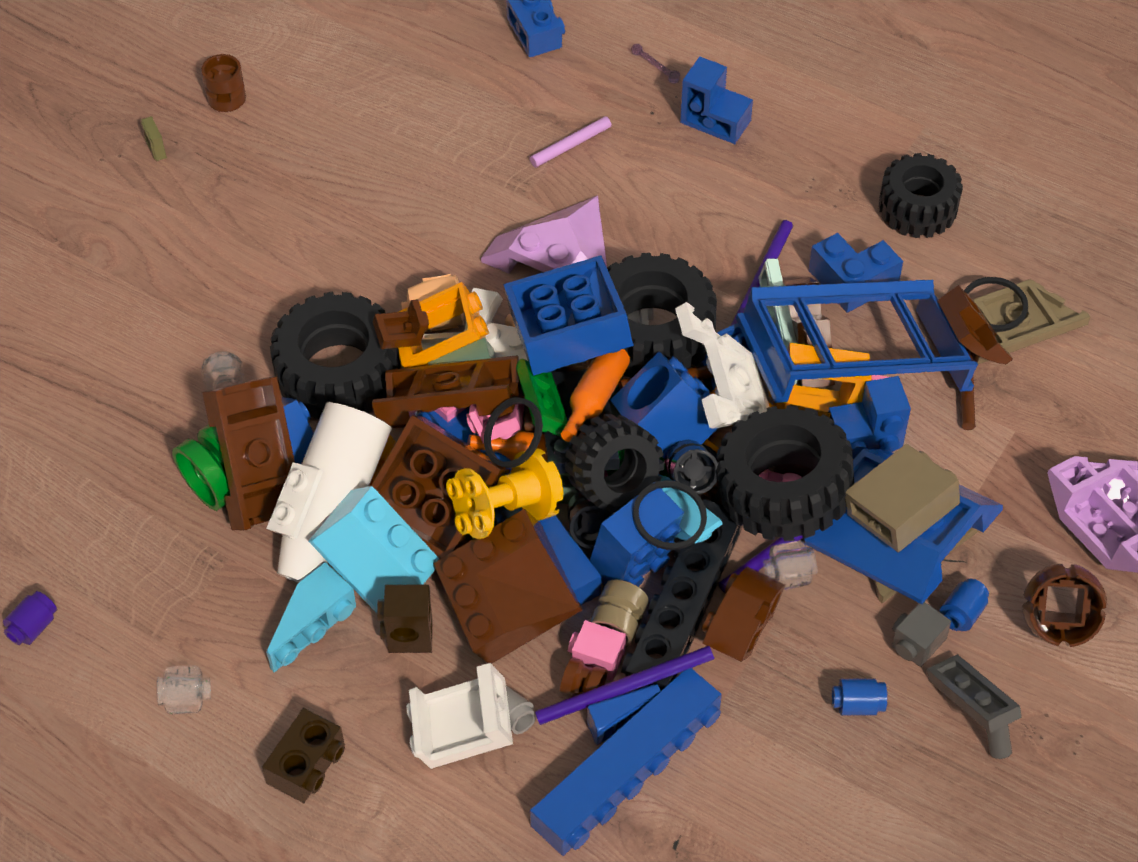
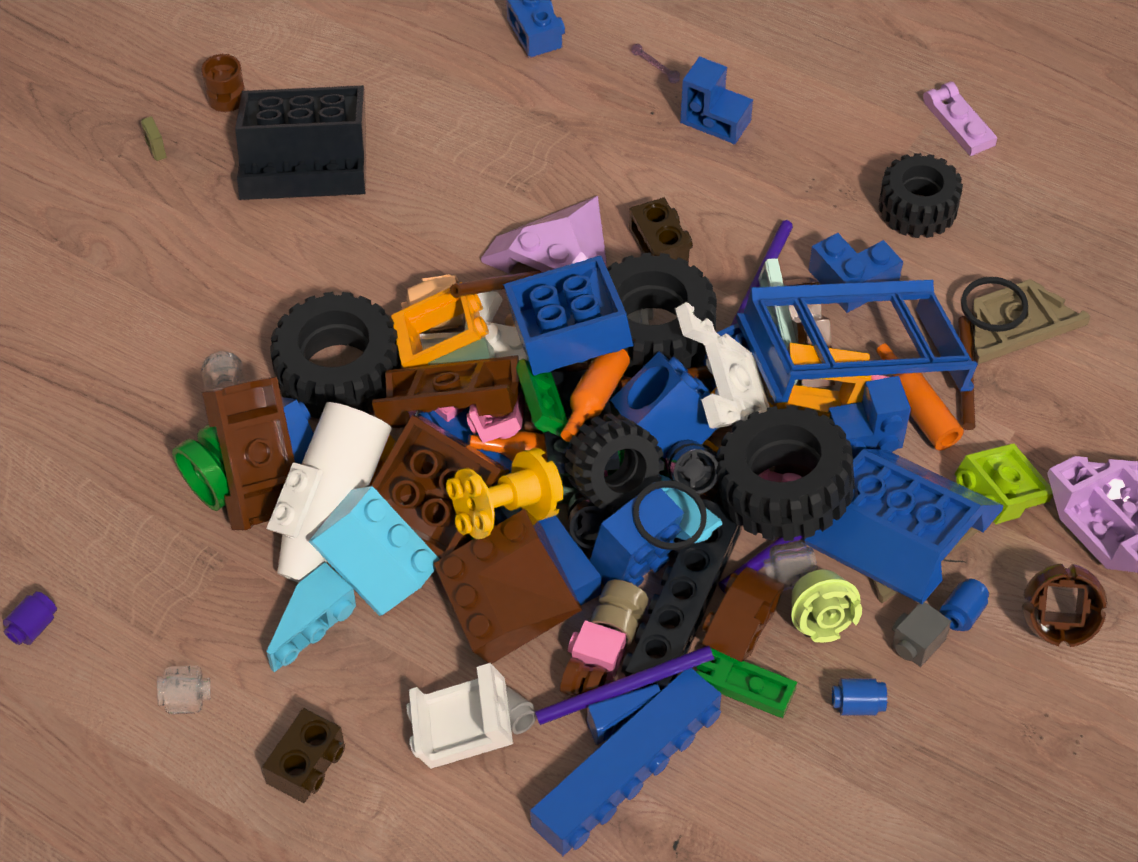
(301, 142): none -> black slope
(401, 328): reddish brown bracket -> none
(406, 618): dark brown brick -> none
(487, 285): none -> reddish brown piece
(535, 441): black piece -> none
(570, 141): lavender bar -> none
(659, 230): none -> dark brown brick
(748, 683): none -> green hinge
(824, 605): none -> yellowish green cone
(903, 497): dark tan brick -> none
(927, 407): none -> orange piece
(960, 119): none -> lavender plate
(972, 327): reddish brown slope -> none
(979, 700): dark grey piece -> none
(1006, 478): none -> lime plate

